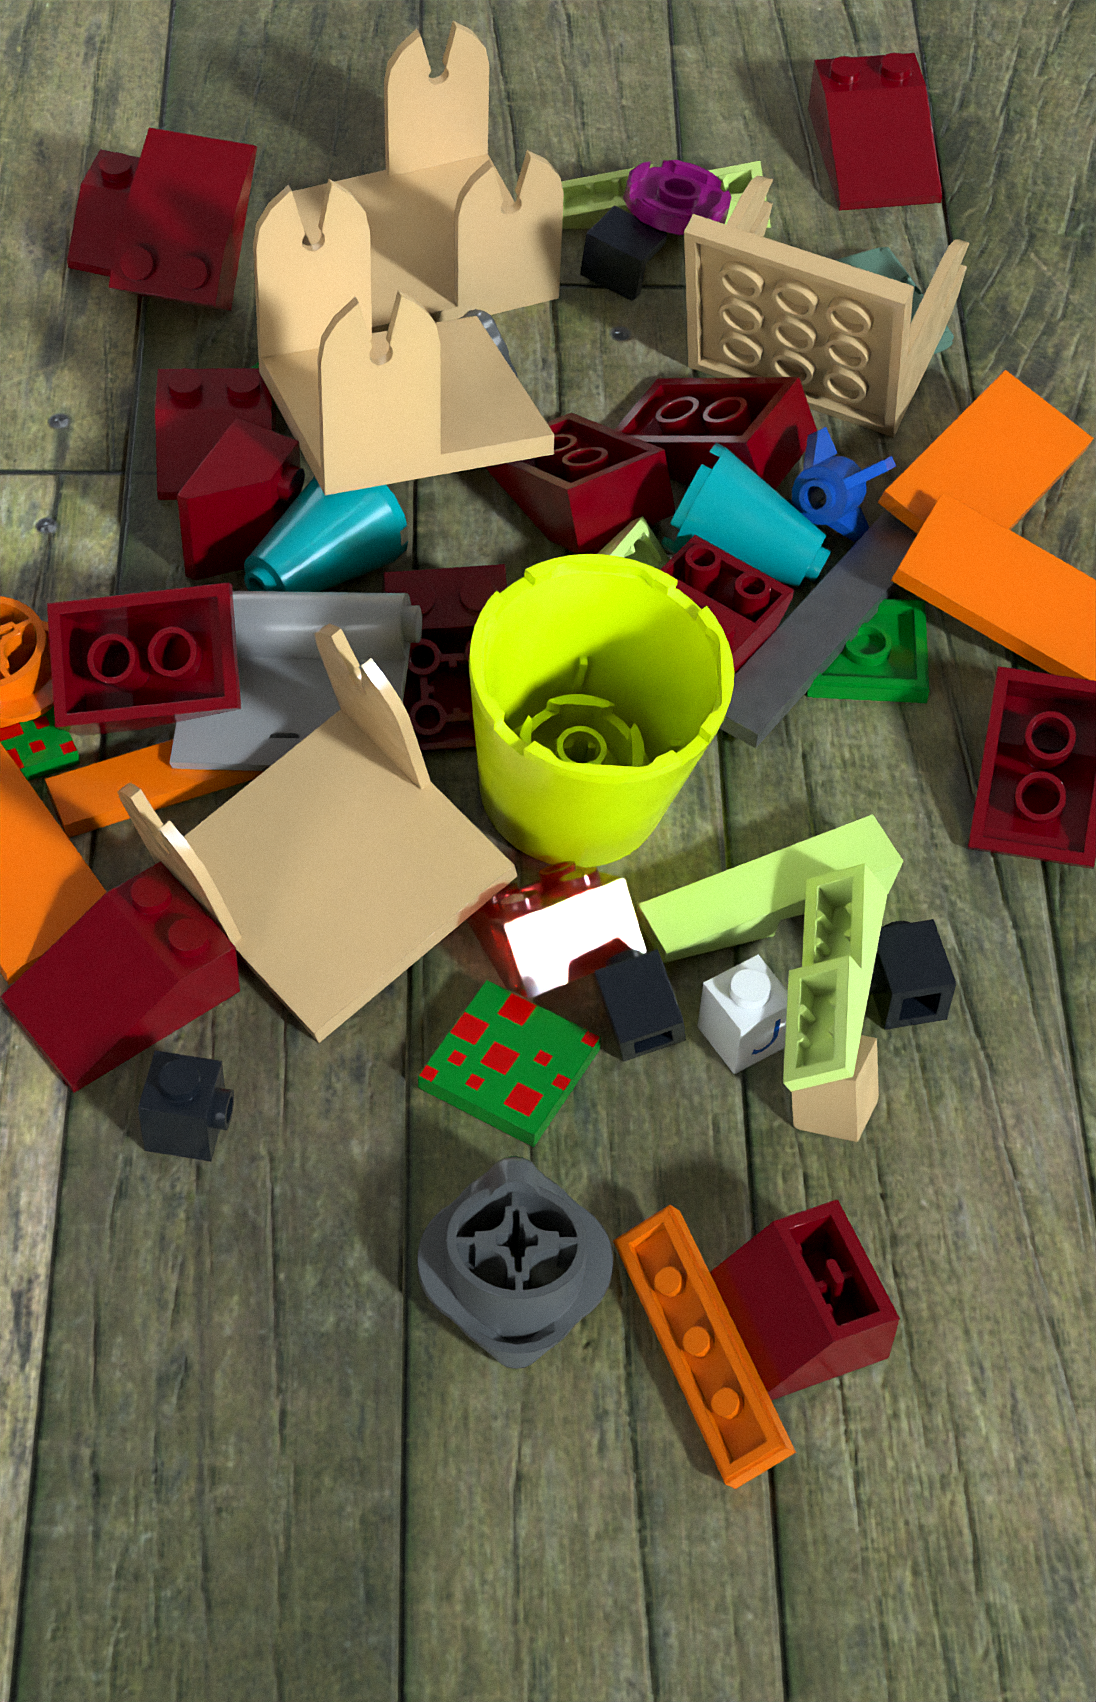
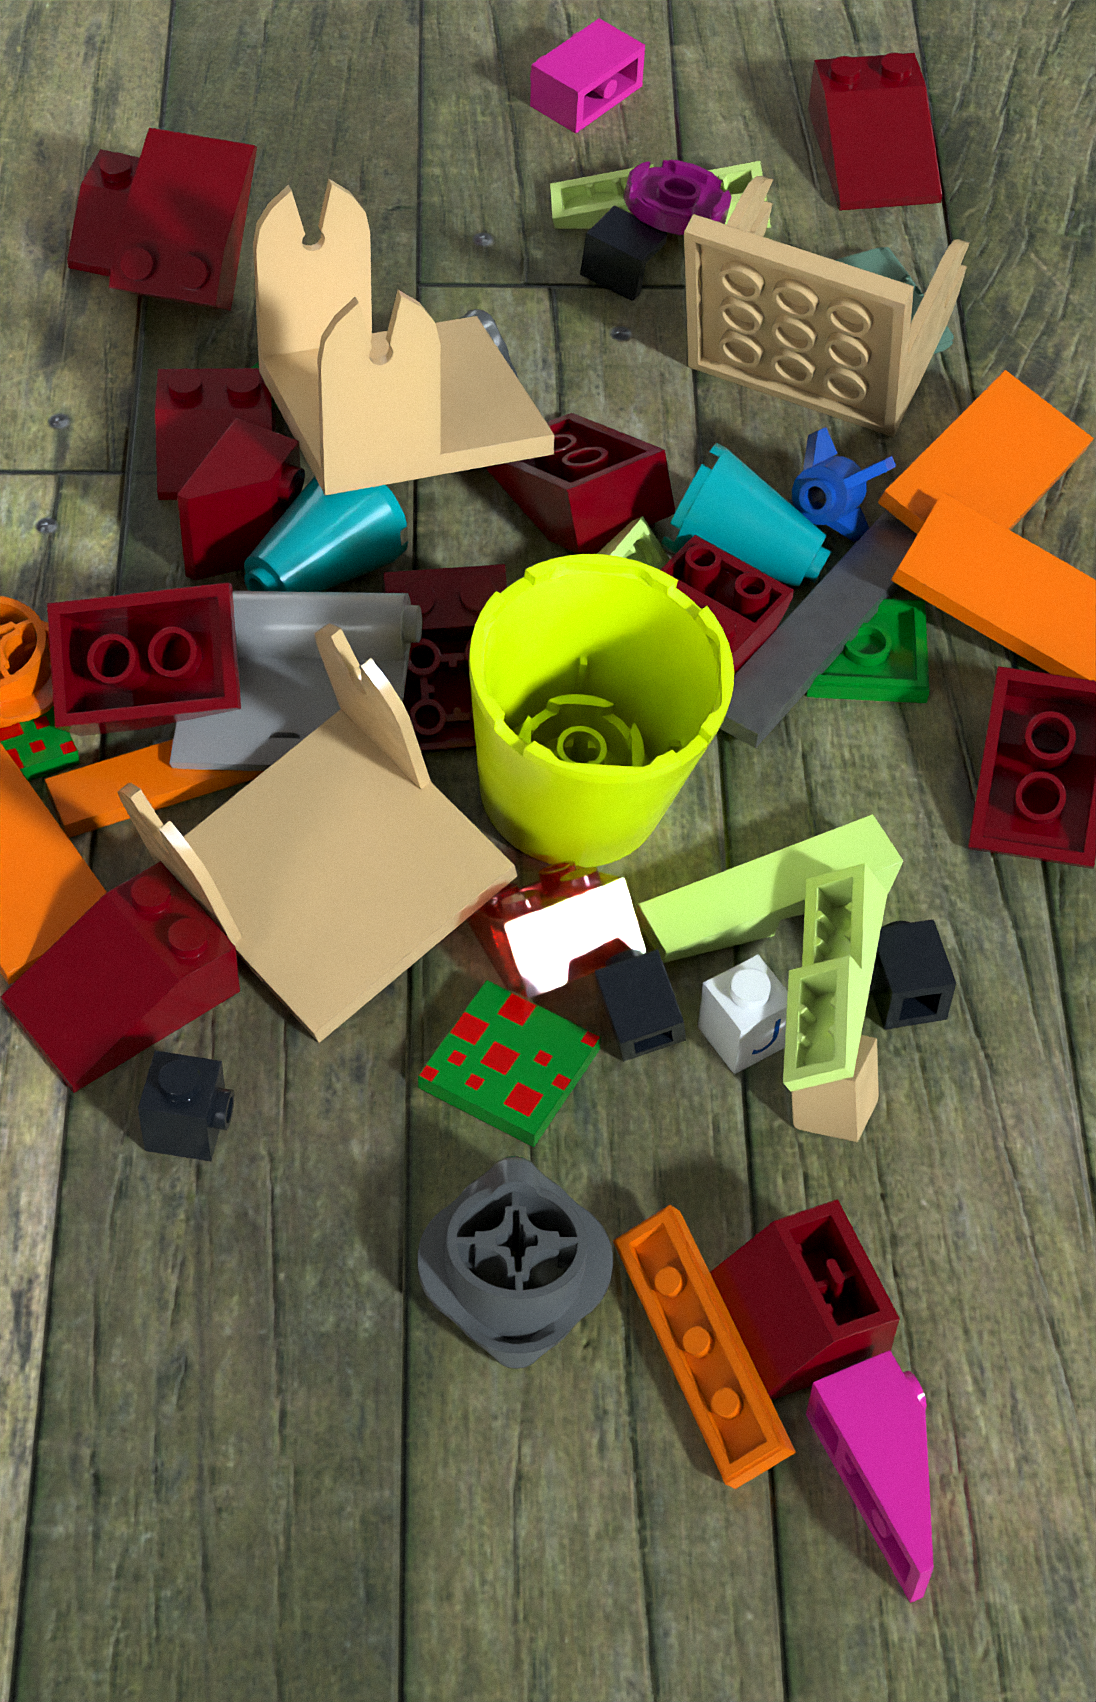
(440, 208): tan piece -> none
(587, 75): none -> dark pink brick
(753, 417): dark red slope -> none
(877, 1440): none -> dark pink slope

